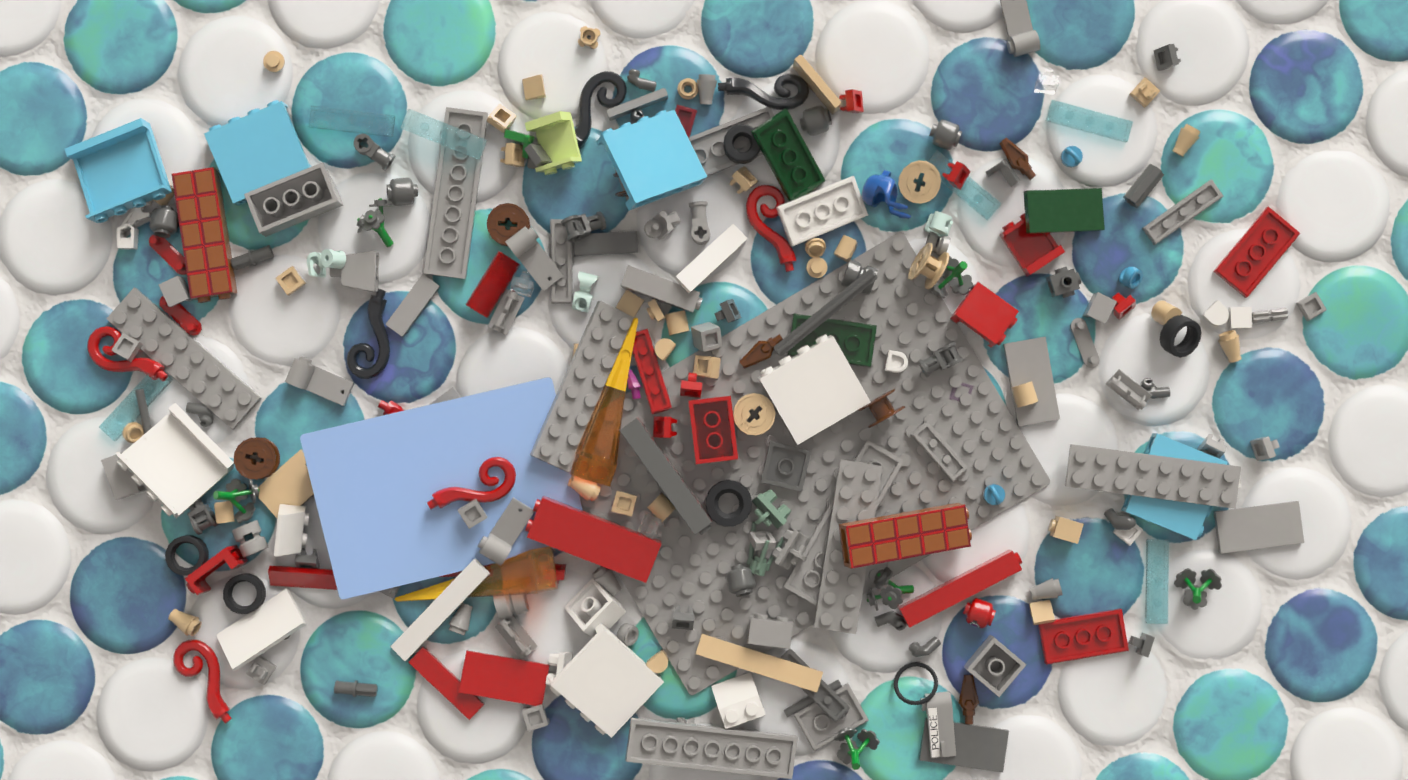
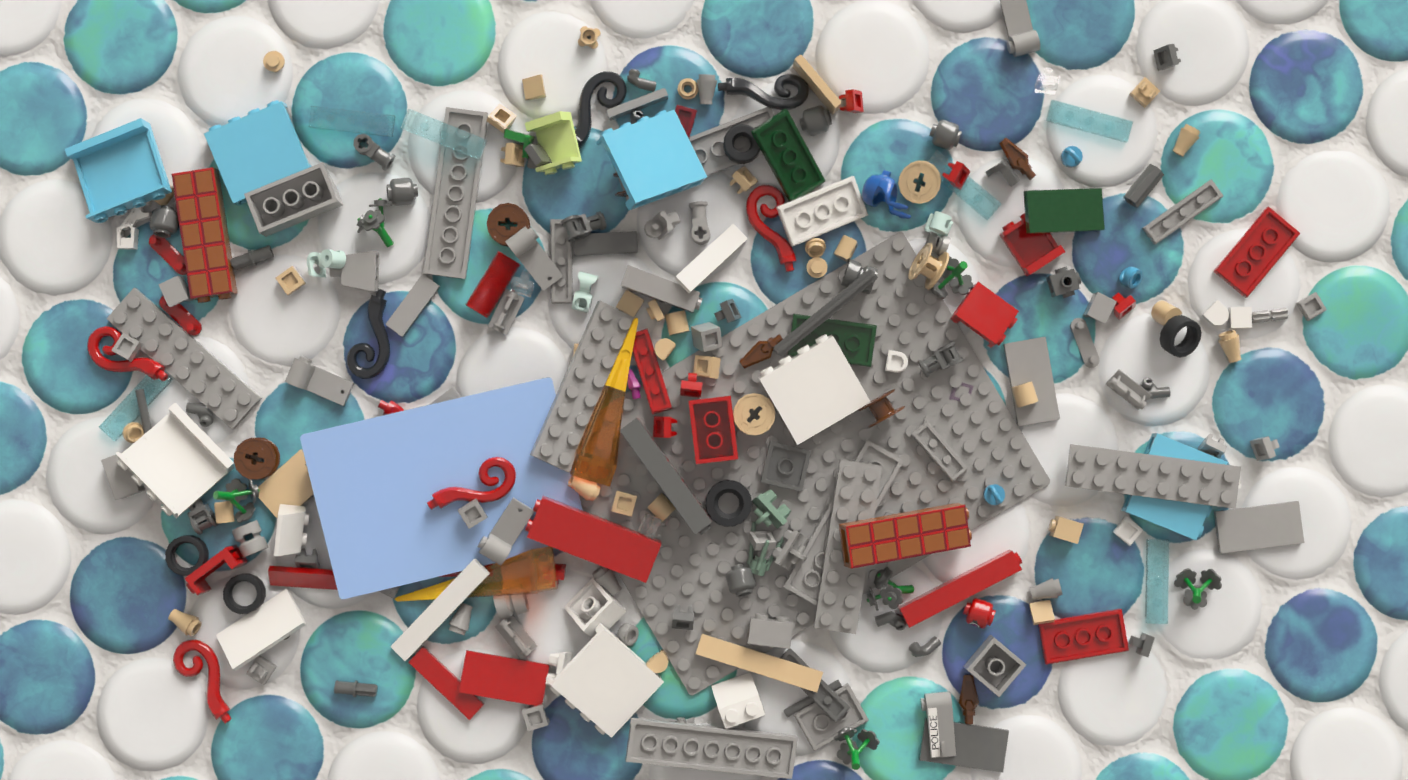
(914, 664): black tyre -> none
(1120, 522): dark grey arm -> none

